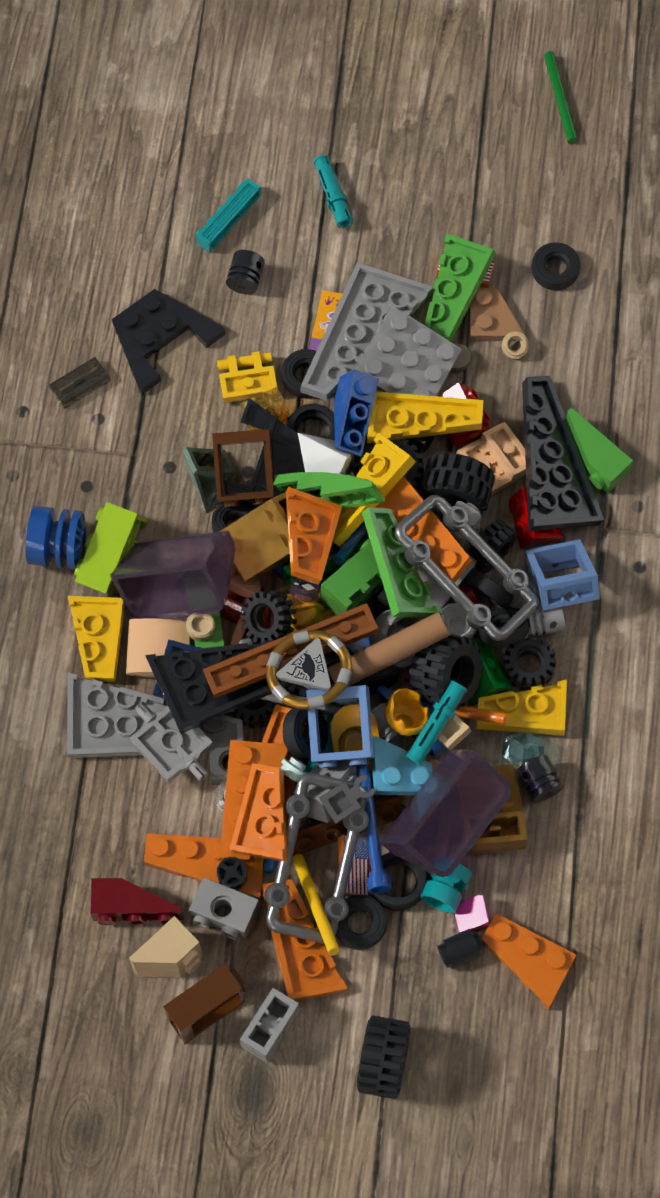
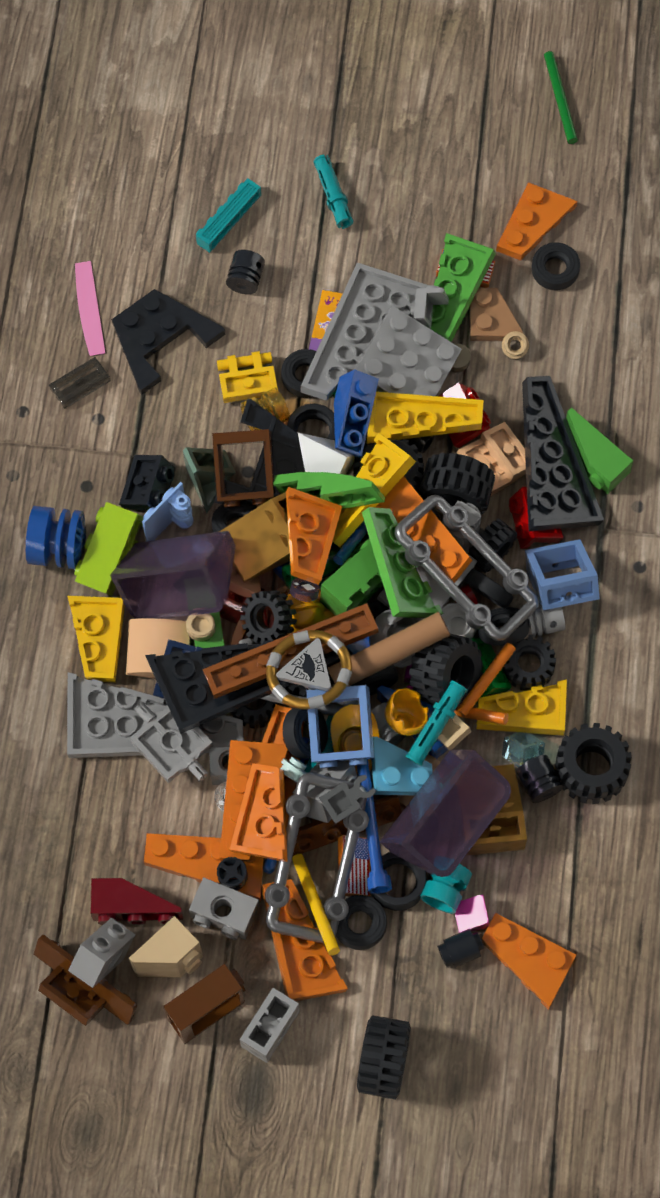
(74, 994): none -> reddish brown bracket
(89, 308): none -> bright pink sticker
(101, 952): none -> light grey brick
(147, 482): none -> black bracket
(173, 507): none -> light blue hinge
(424, 303): none -> light grey bracket
(485, 680): none -> orange bar
(532, 219): none -> orange wing
(597, 741): none -> black tyre

